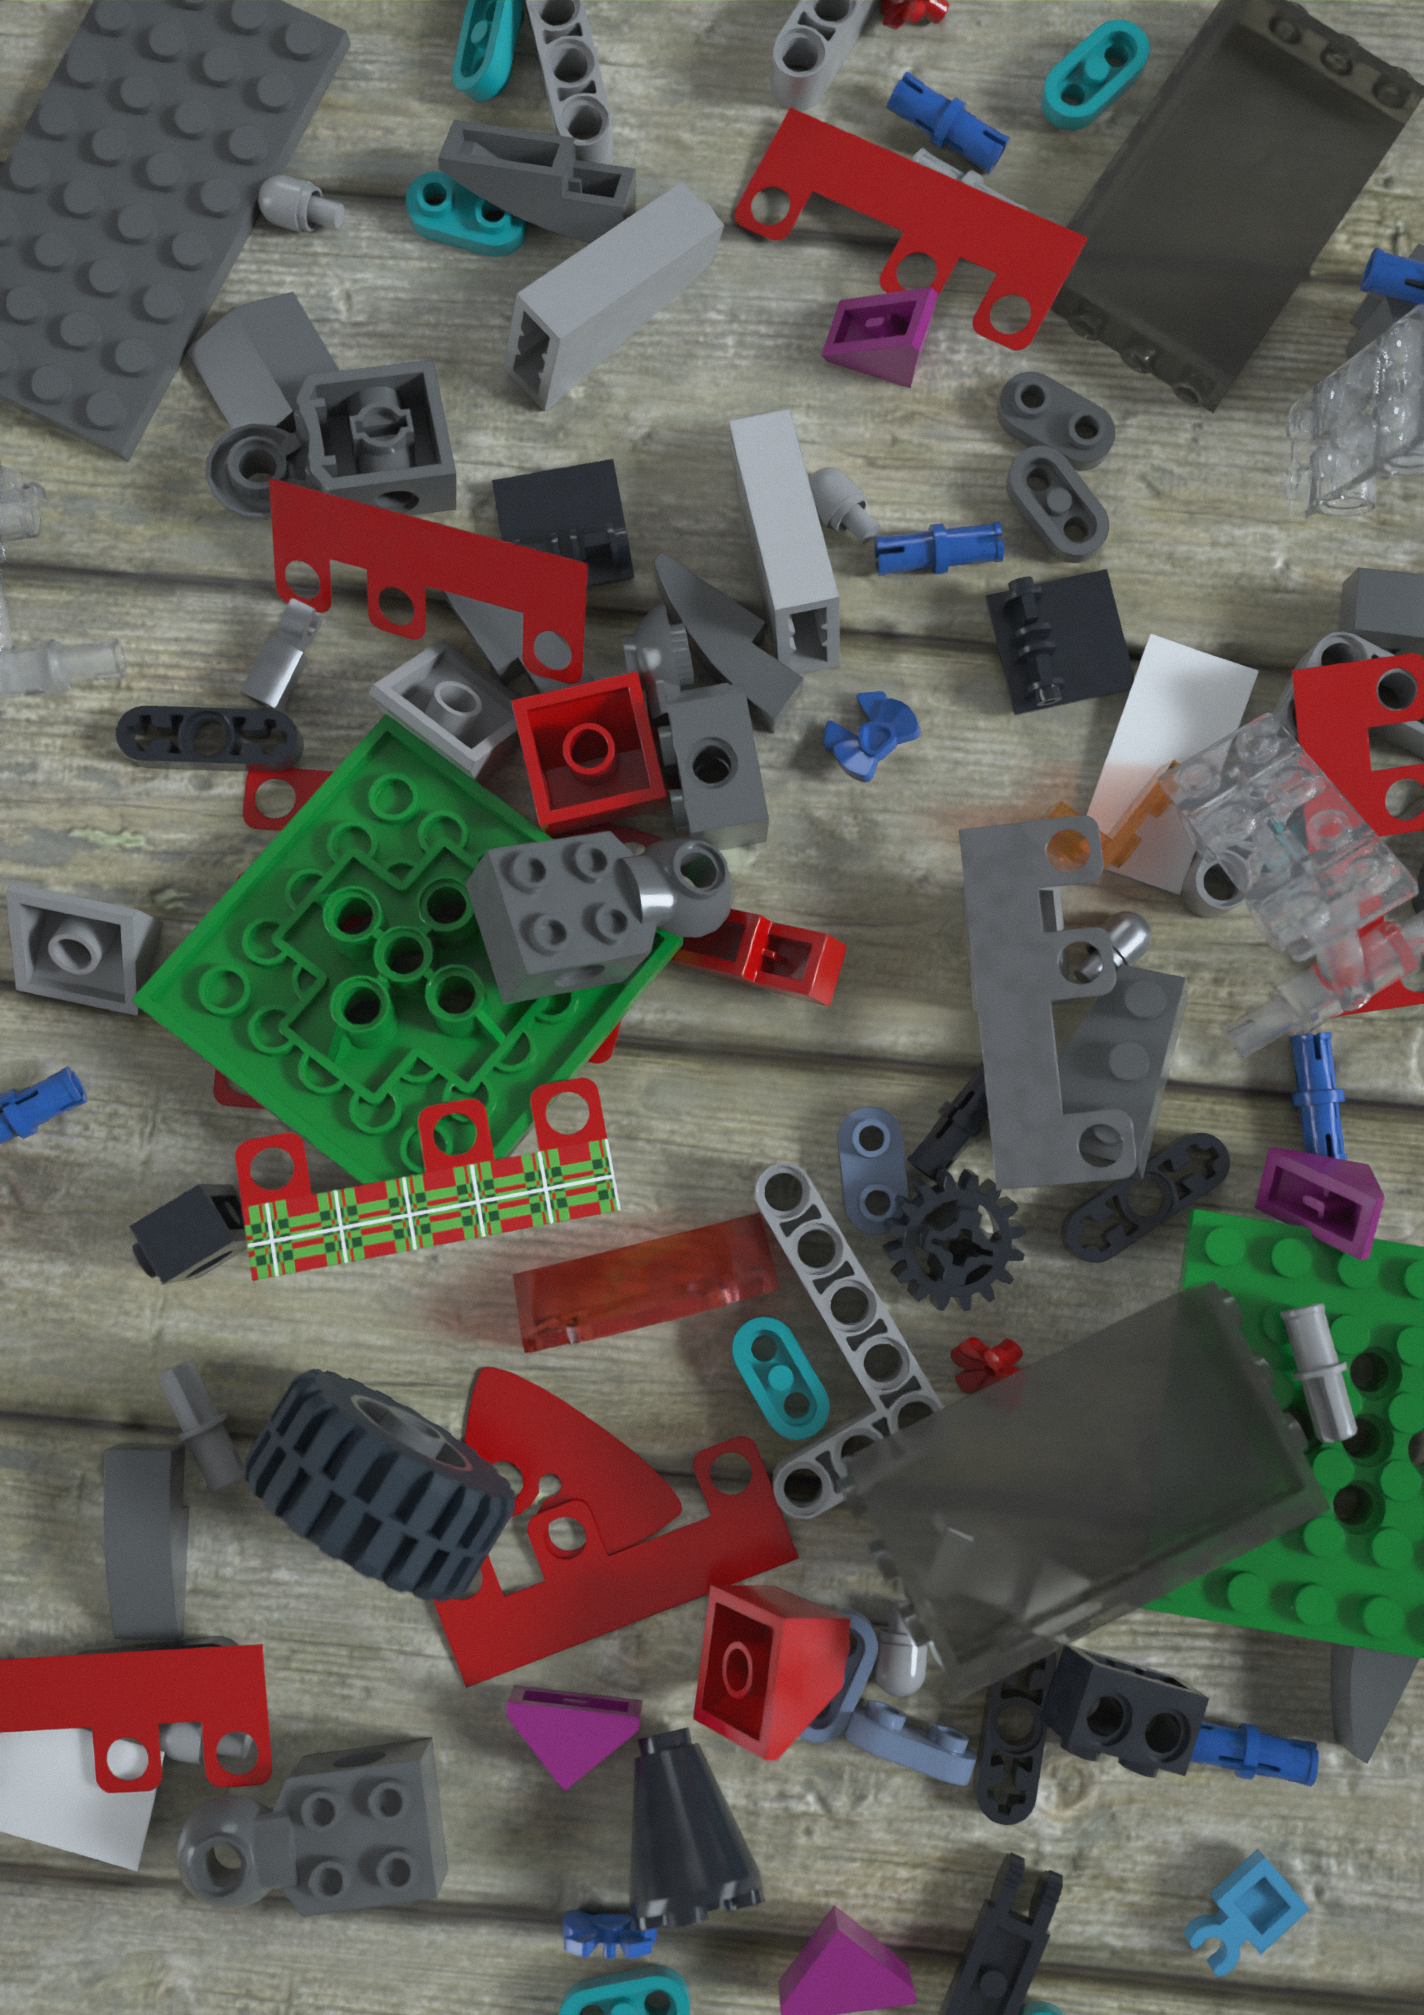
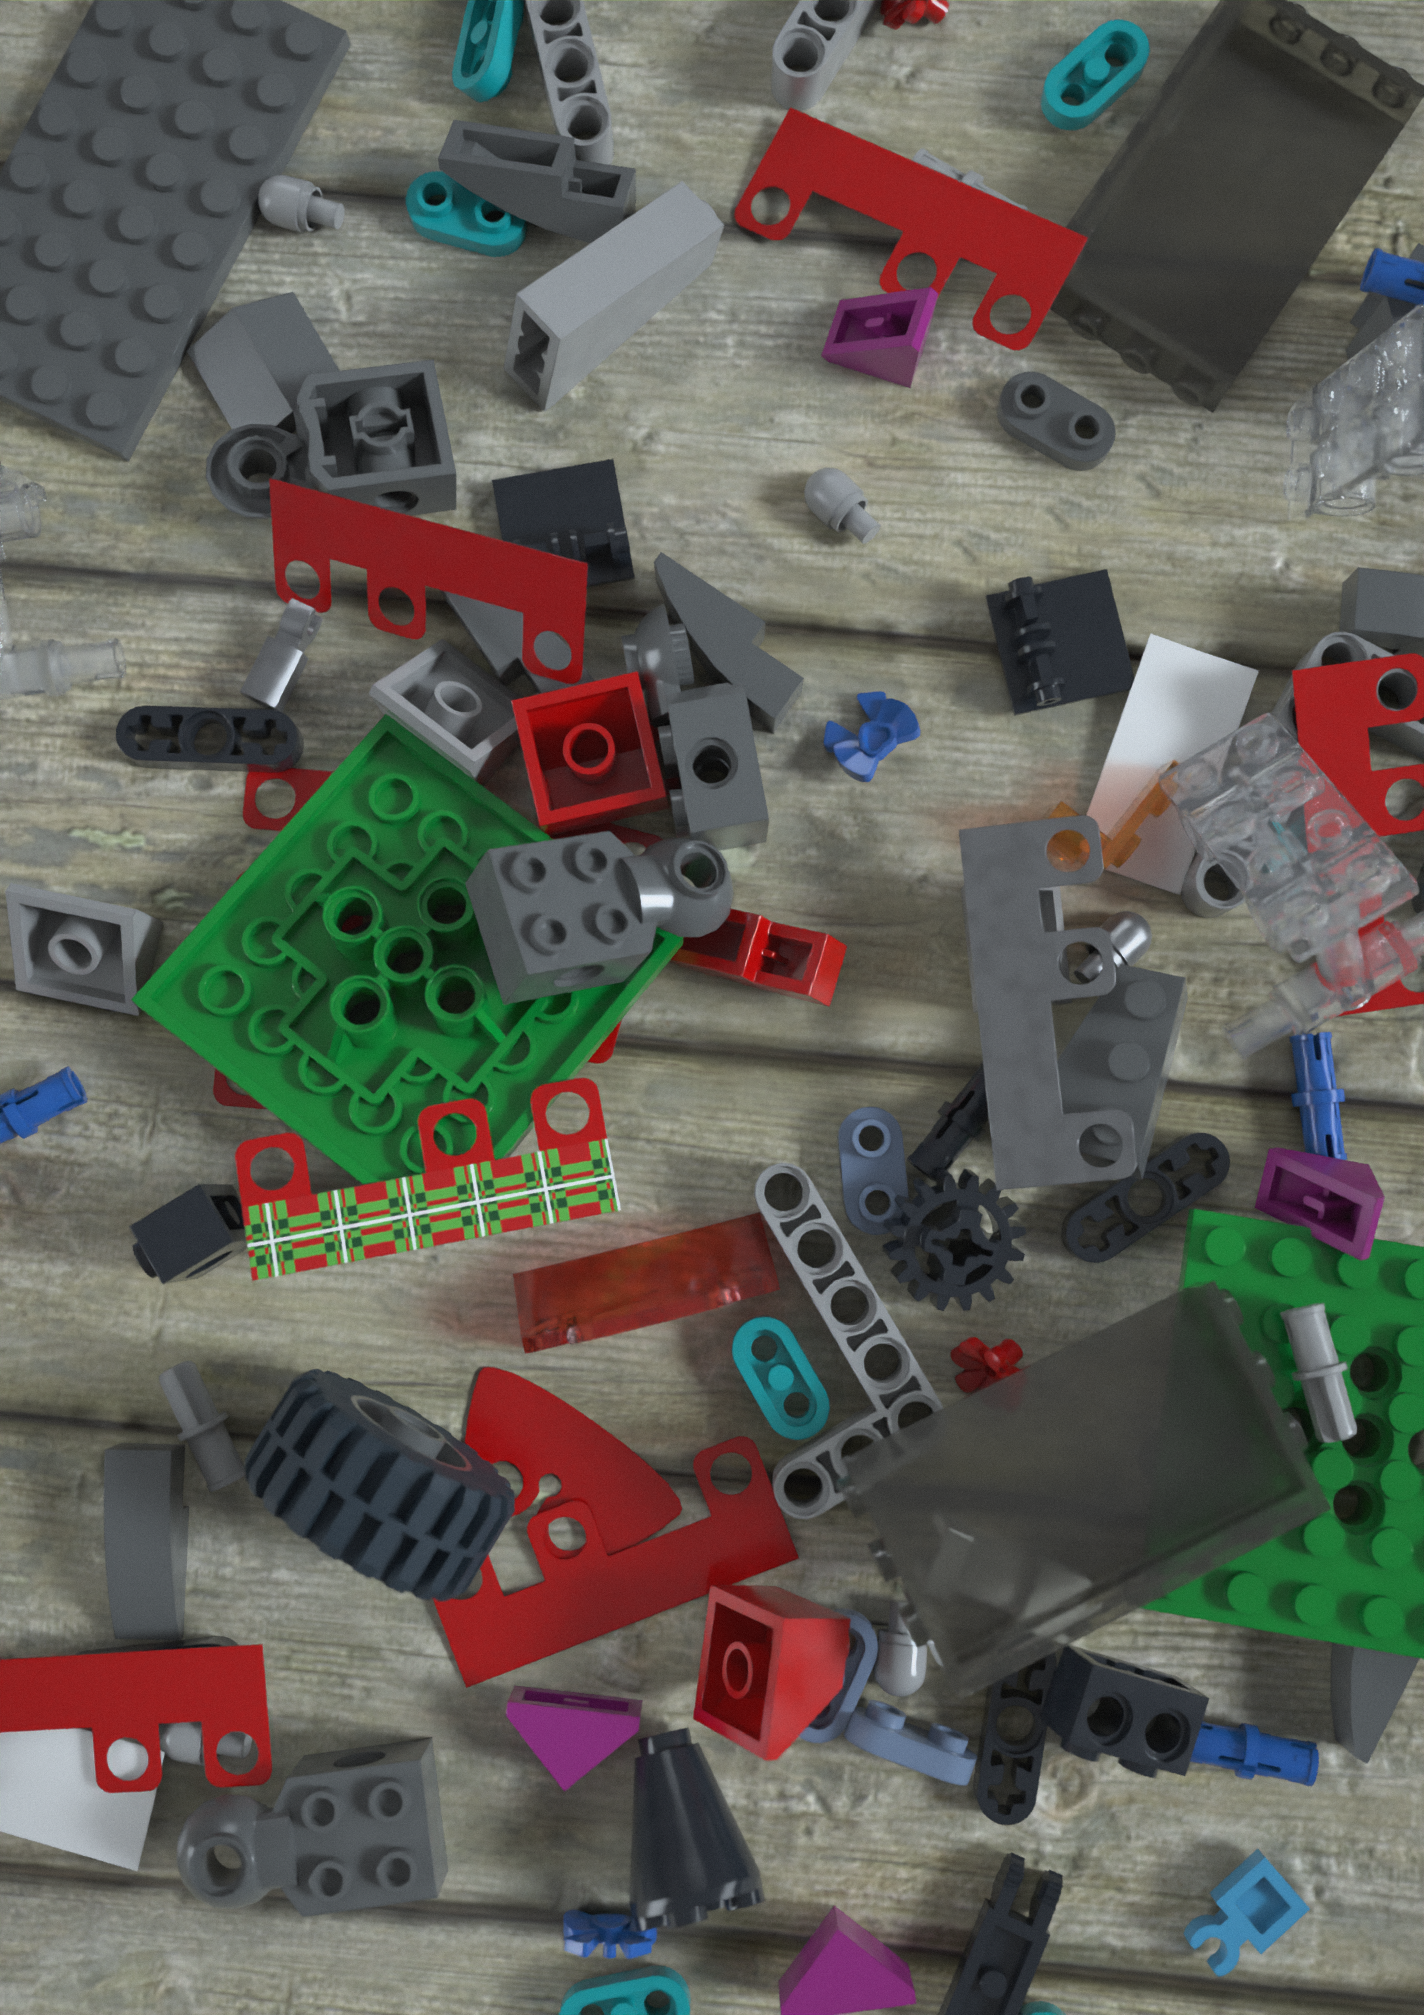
(786, 542): light grey slope -> none
(938, 548): blue pin -> none
(947, 122): blue pin -> none
(1062, 504): dark grey plate -> none

